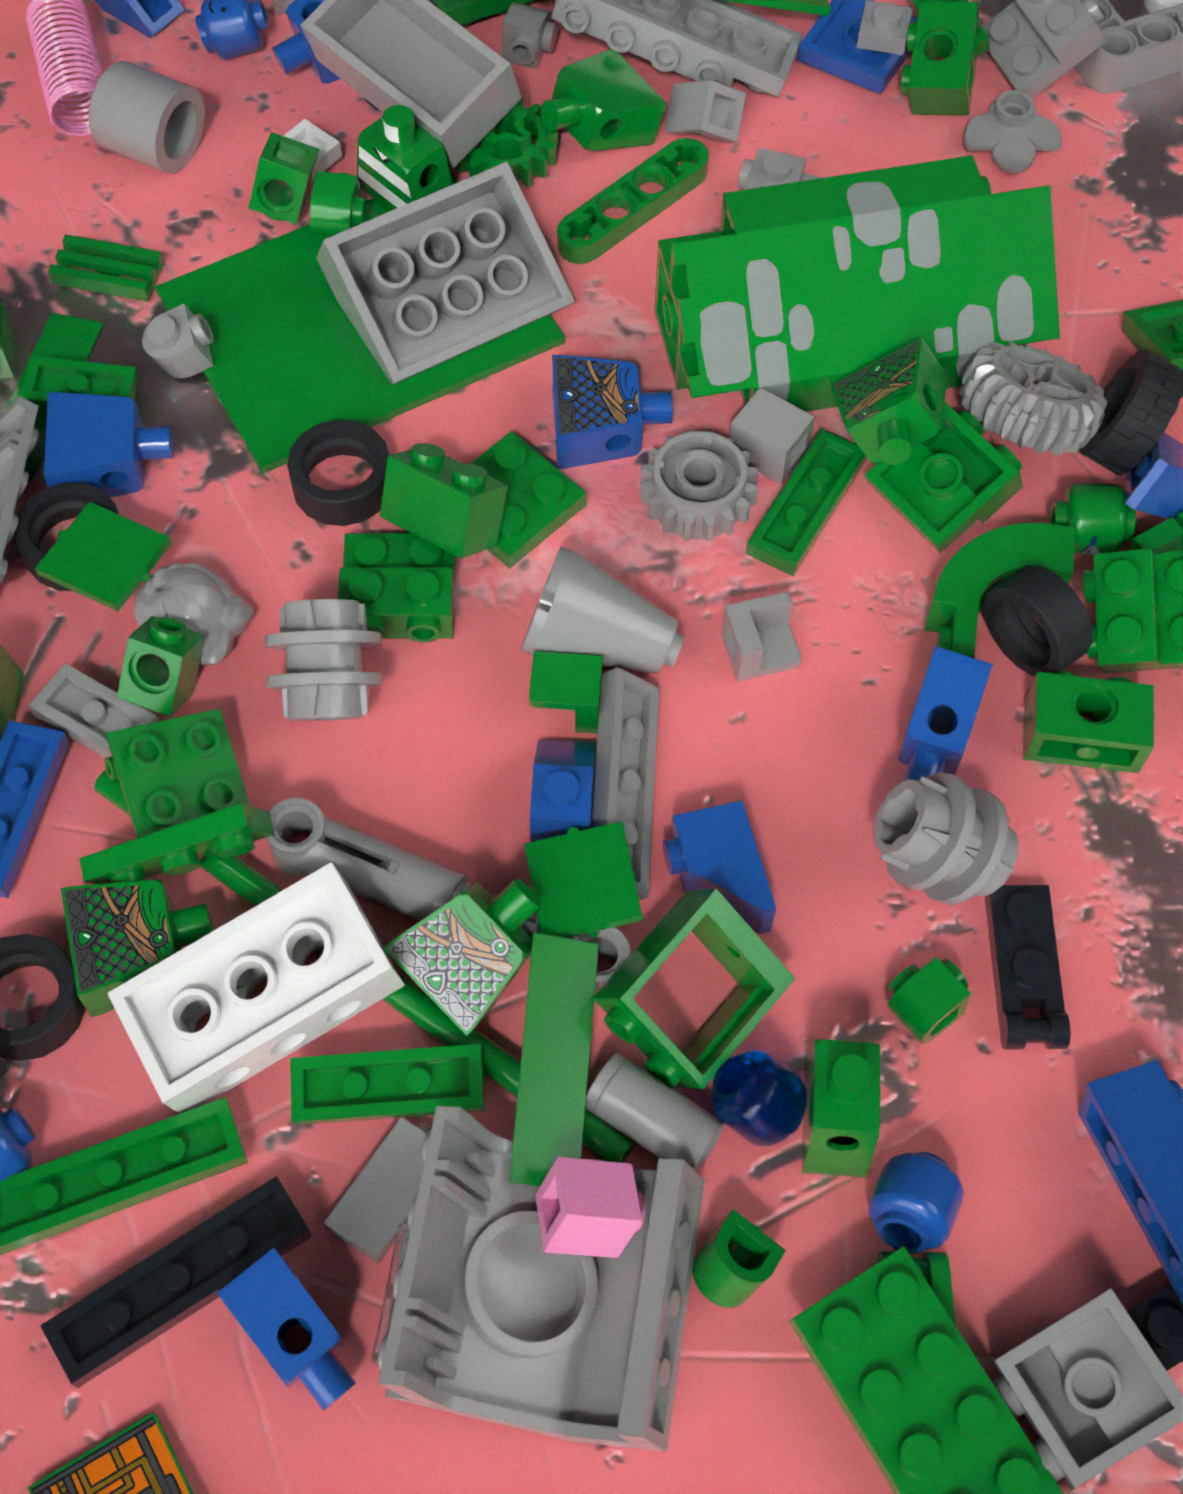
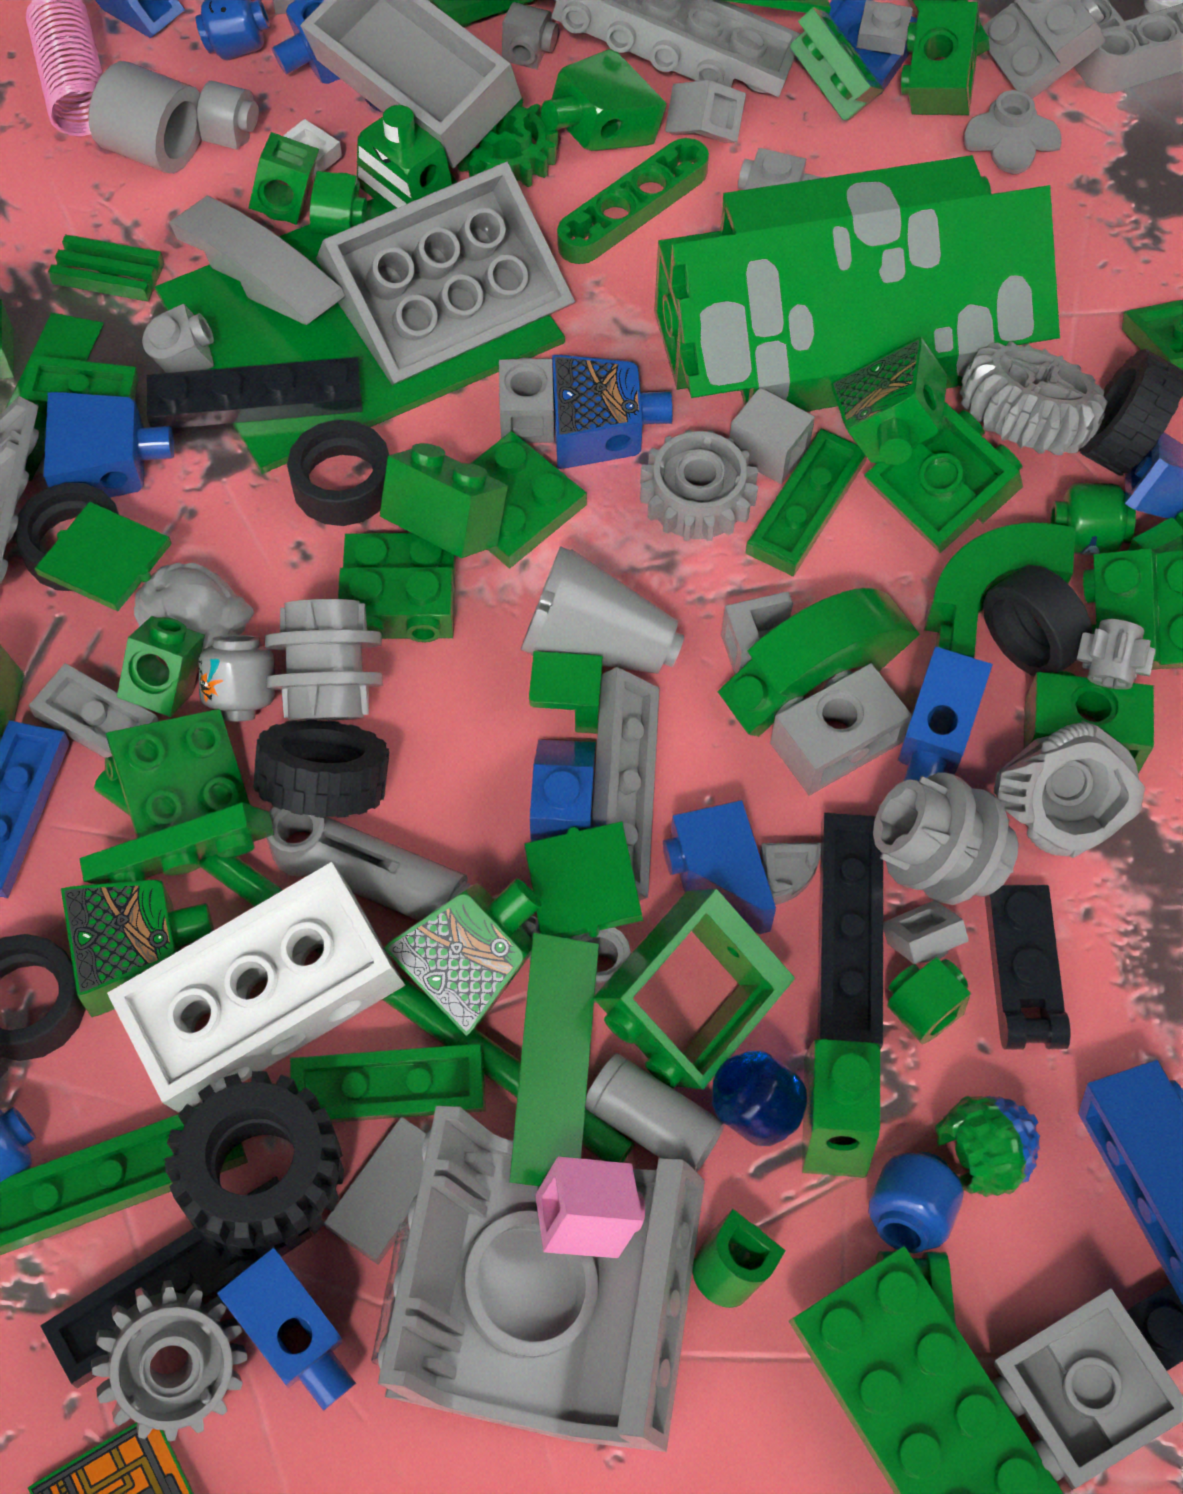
(178, 1397): none -> light grey gear
(225, 1122): none -> black tyre
(226, 114): none -> light grey plate
(235, 676): none -> light grey head
(254, 393): none -> black plate
(259, 259): none -> light grey slope
(320, 768): none -> black tyre
(527, 399): none -> light grey brick
(789, 867): none -> light grey tile
(813, 646): none -> green arch
(825, 754): none -> light grey brick
(834, 64): none -> green bracket
(850, 931): none -> black plate
(925, 932): none -> light grey plate
(993, 1141): none -> green piece
(1071, 789): none -> light grey helmet
(1116, 654): none -> light grey gear

